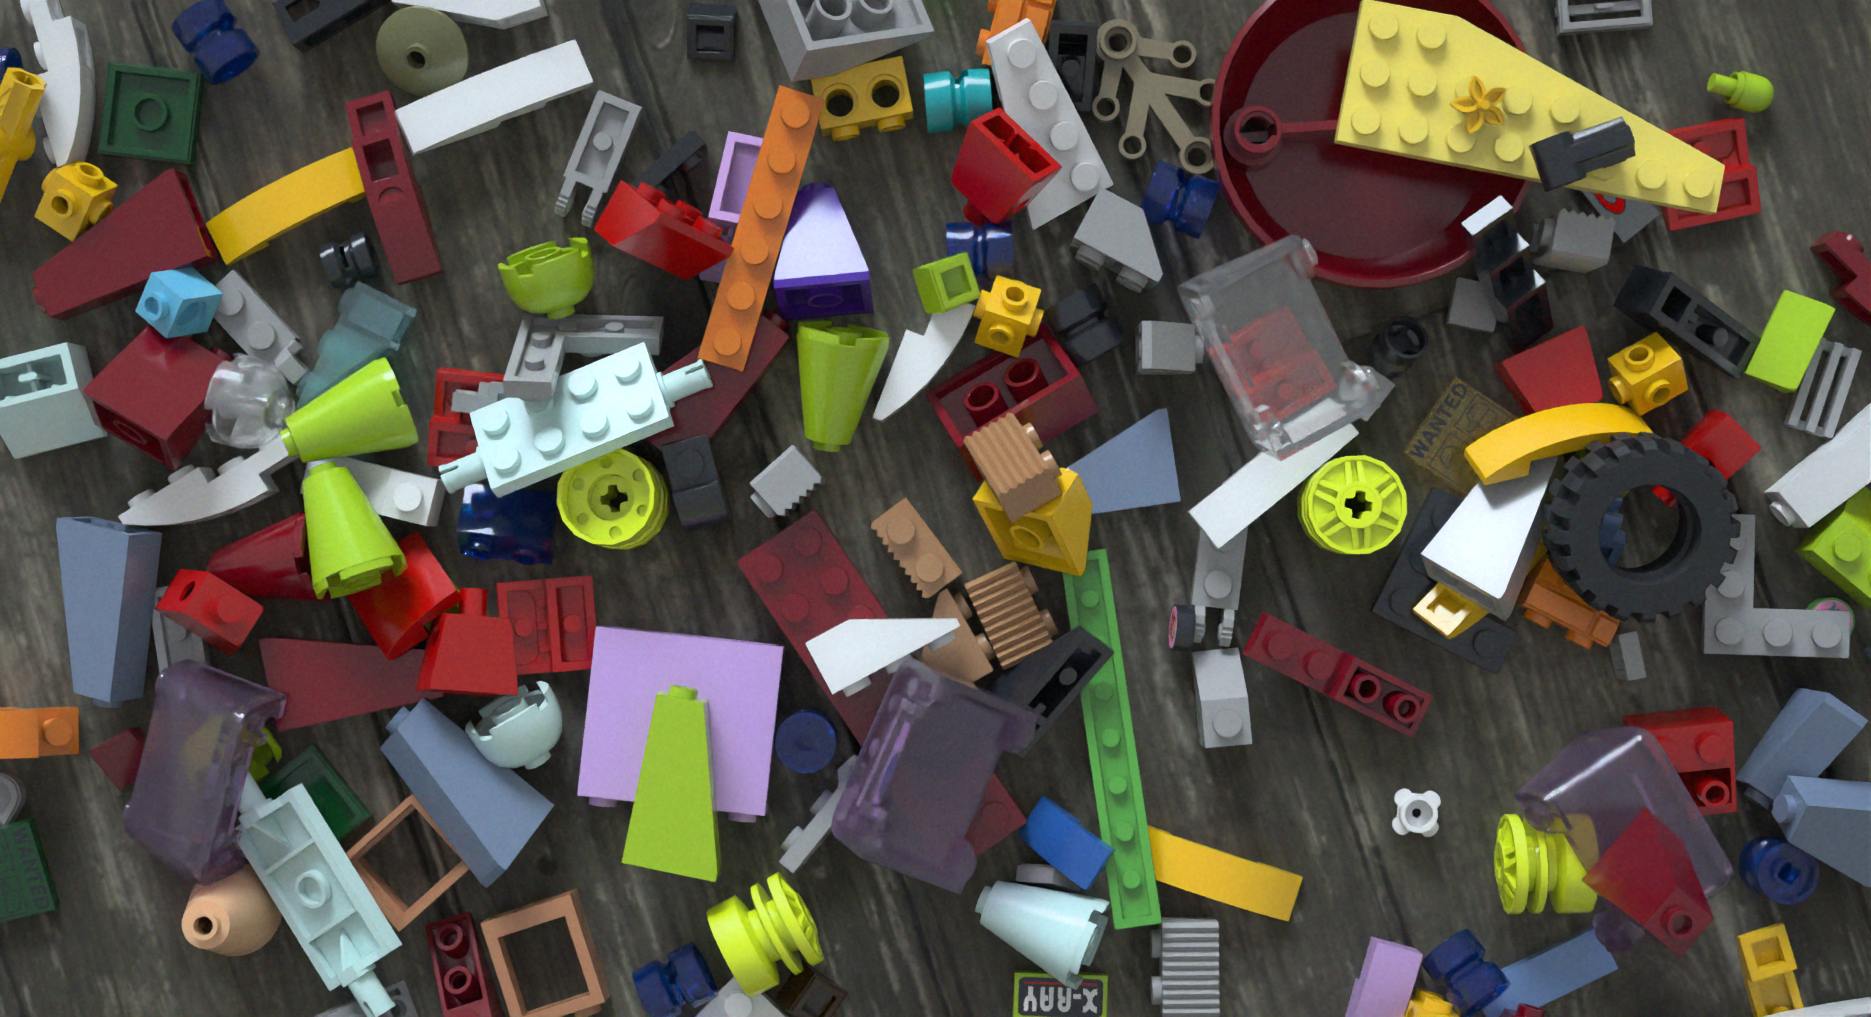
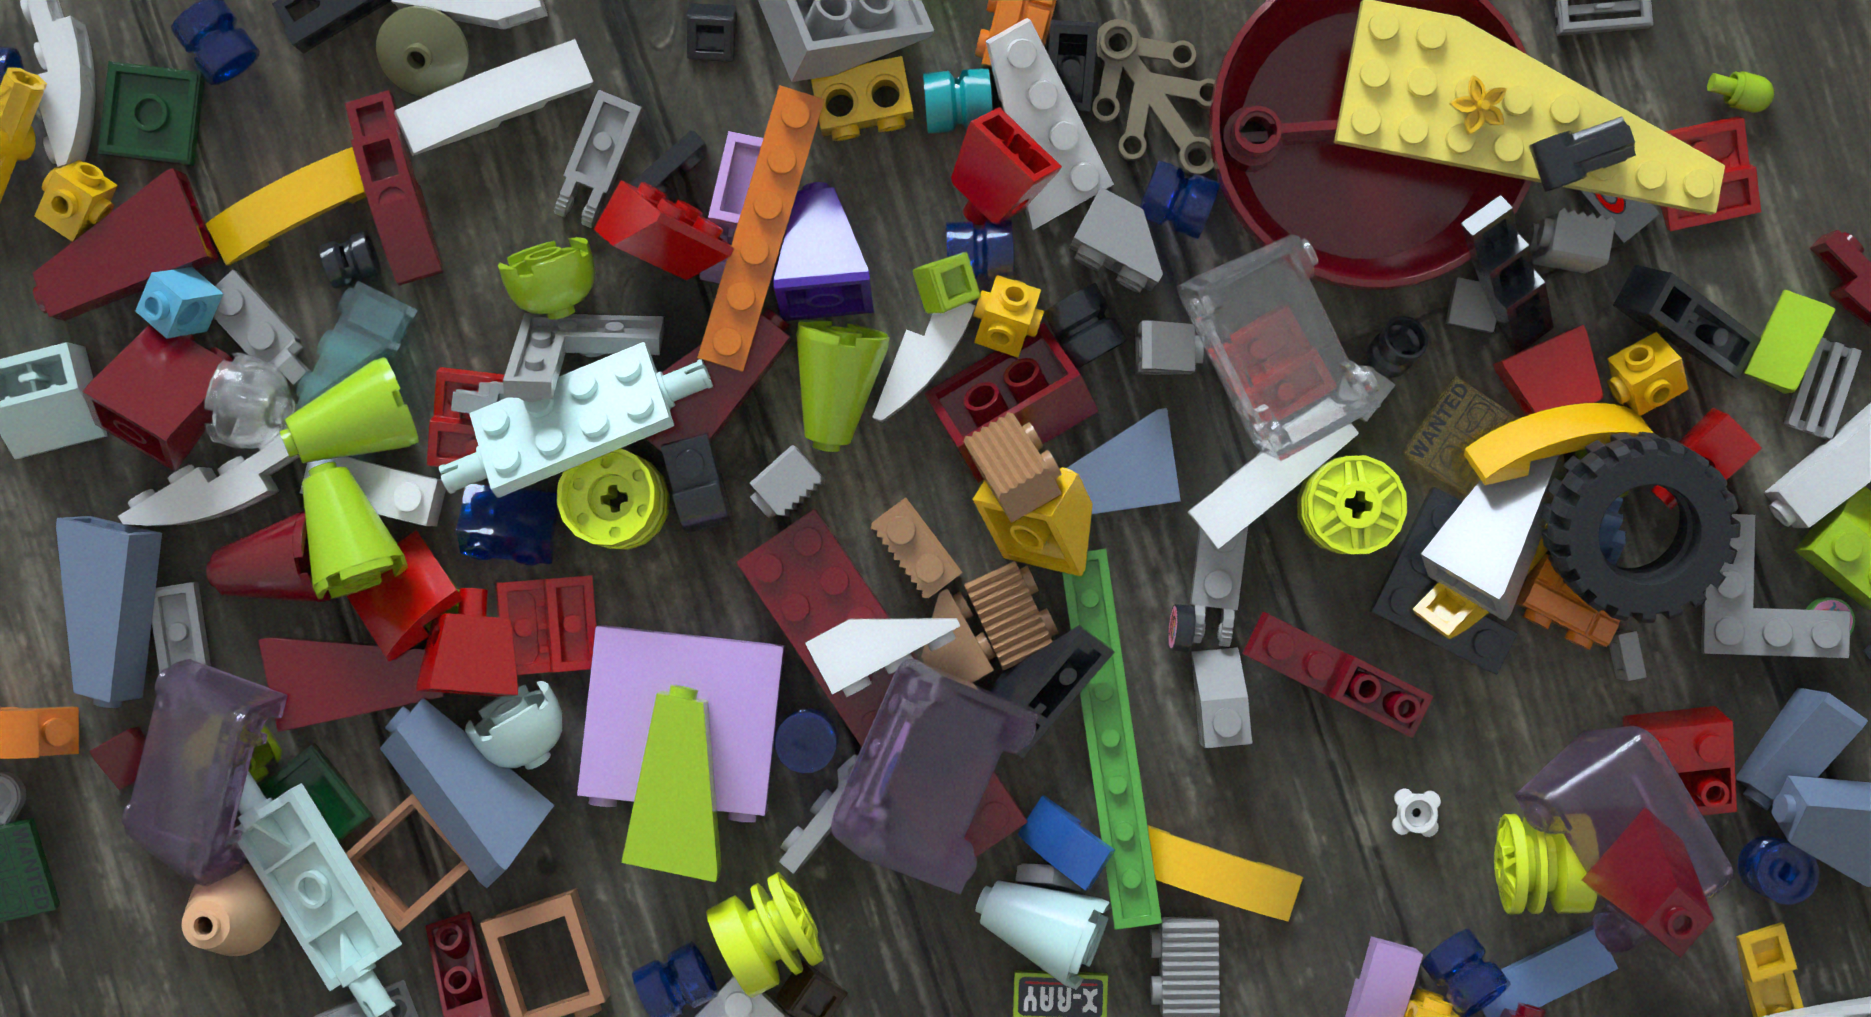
(211, 610): red torso -> none

